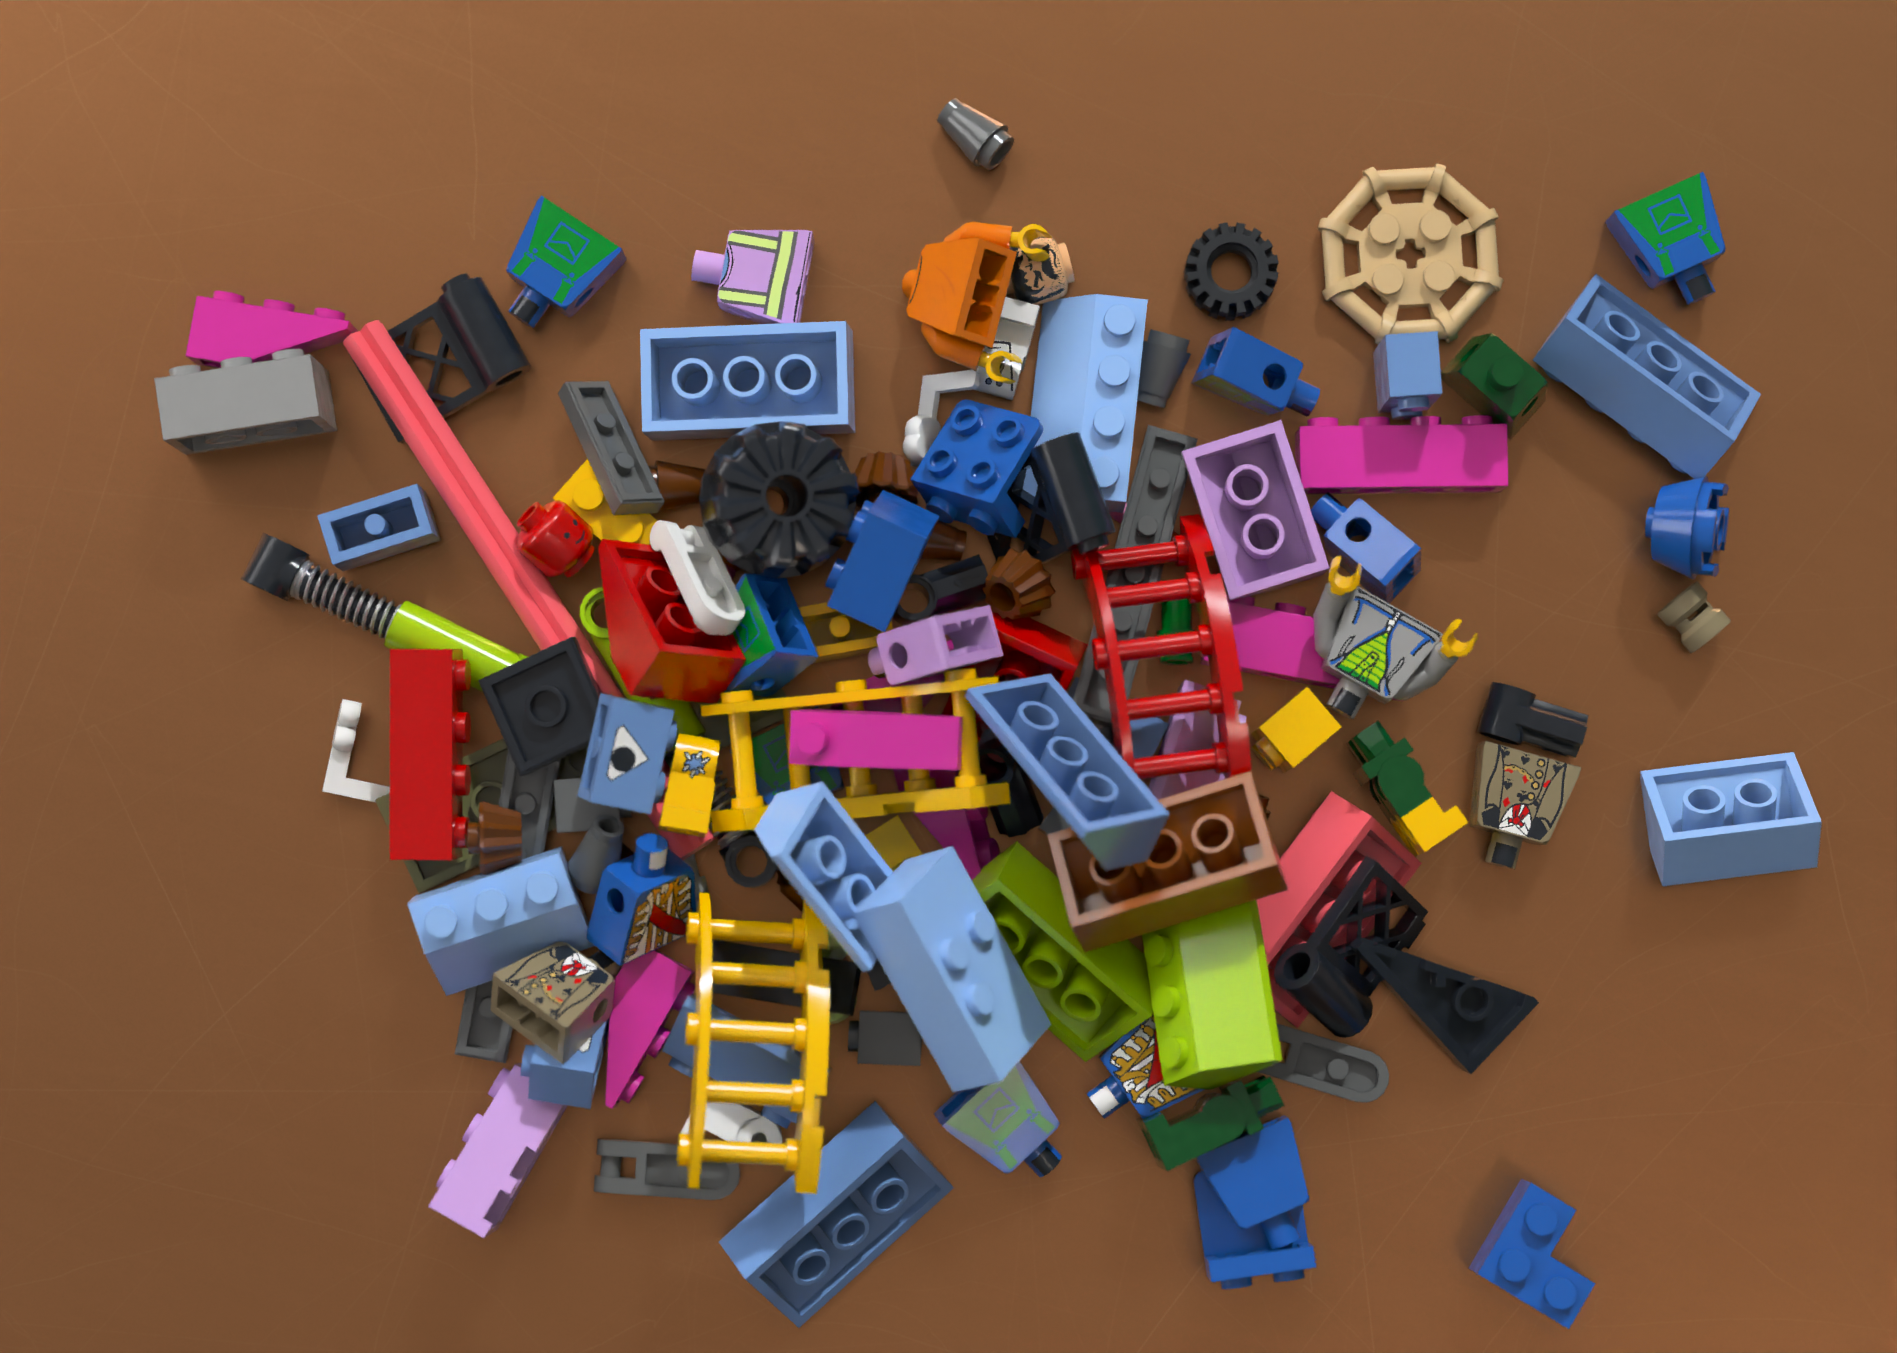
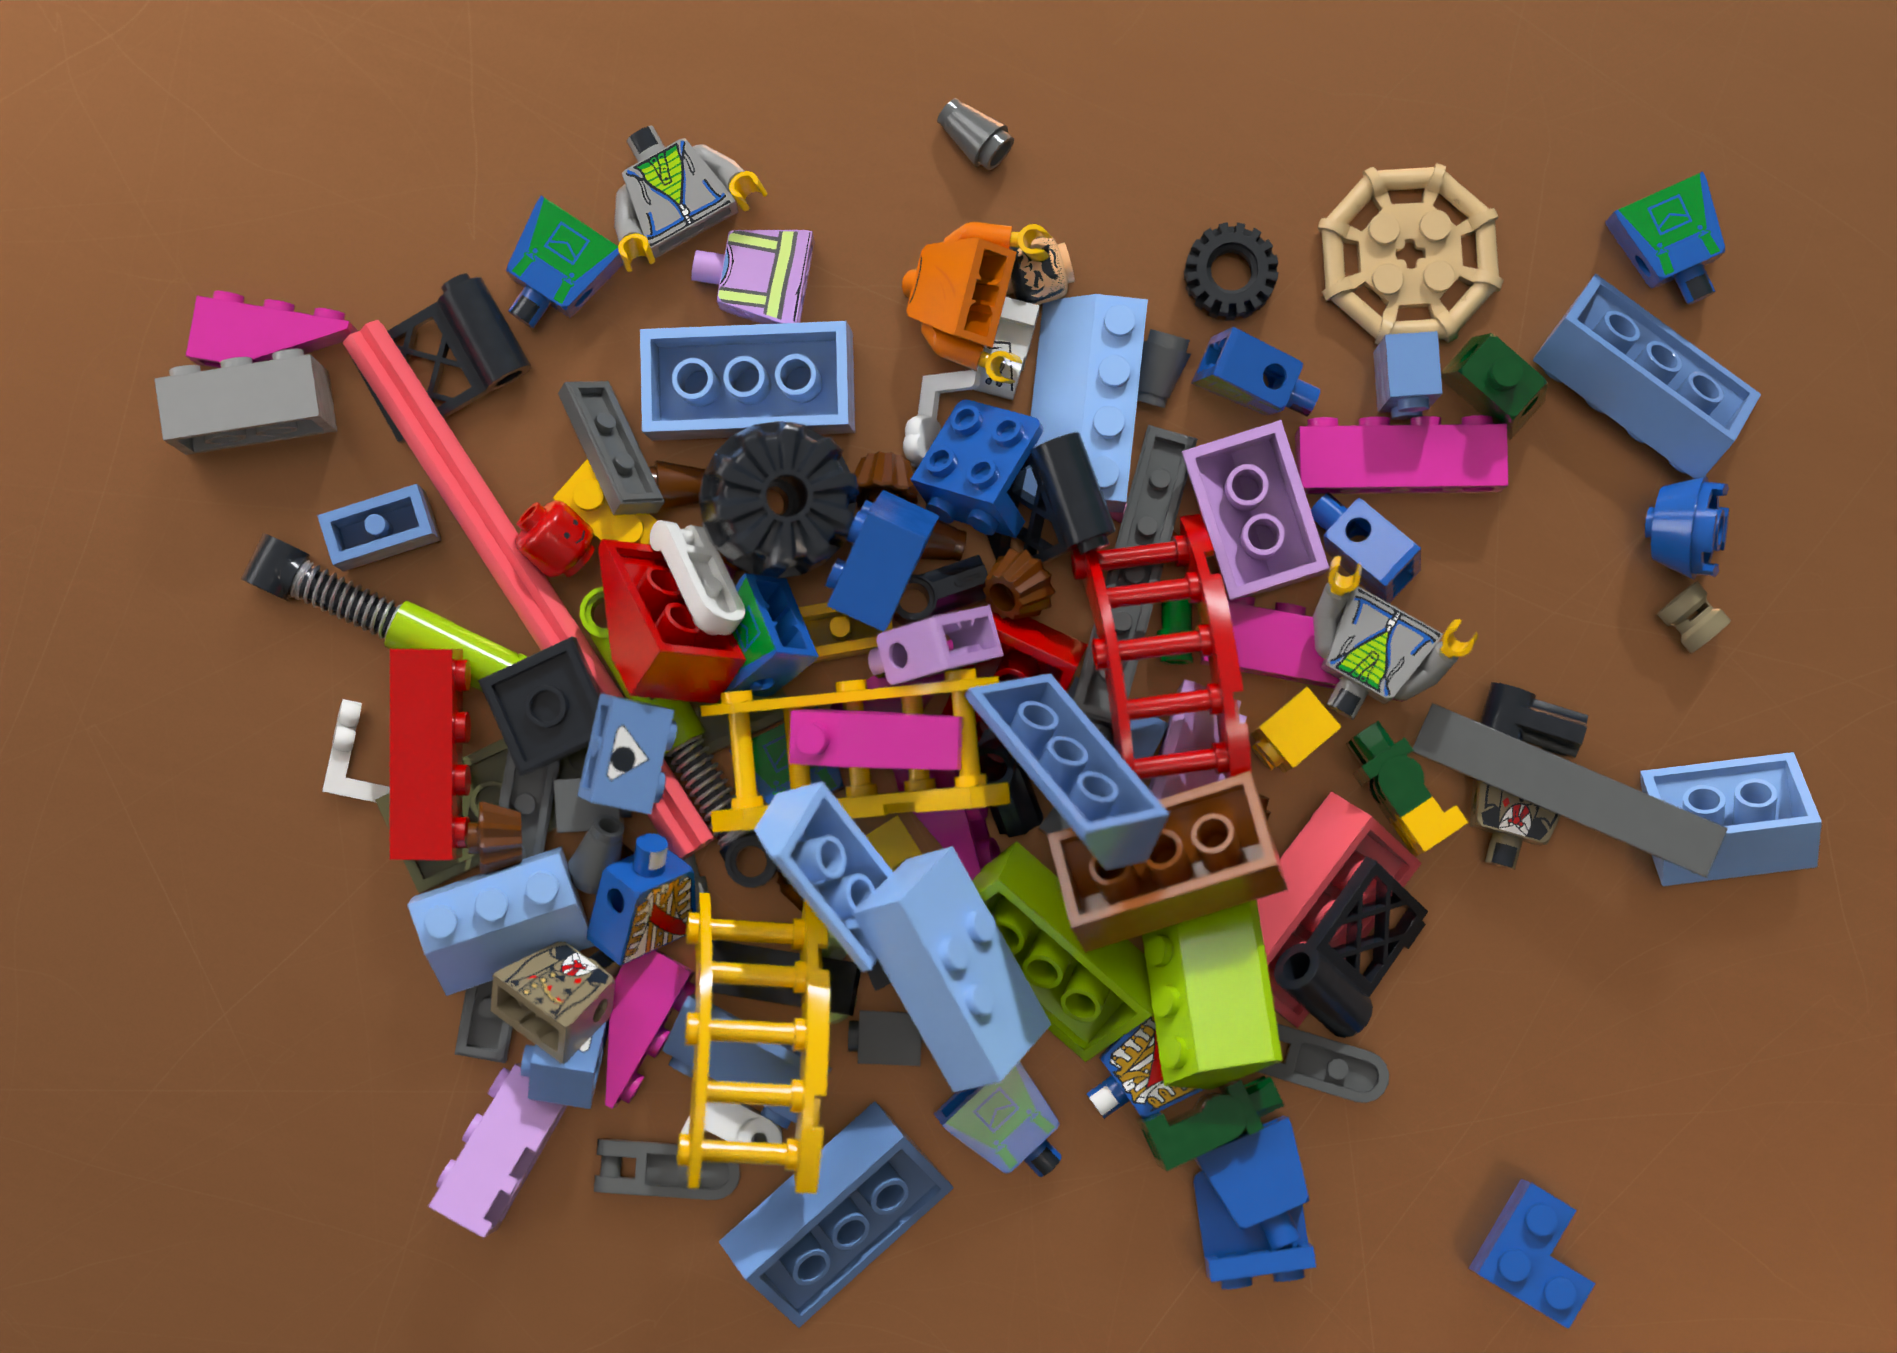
(675, 195): none -> torso
(690, 786): yellow leg -> none
(1456, 1008): black wing -> none
(1569, 790): none -> dark grey tile

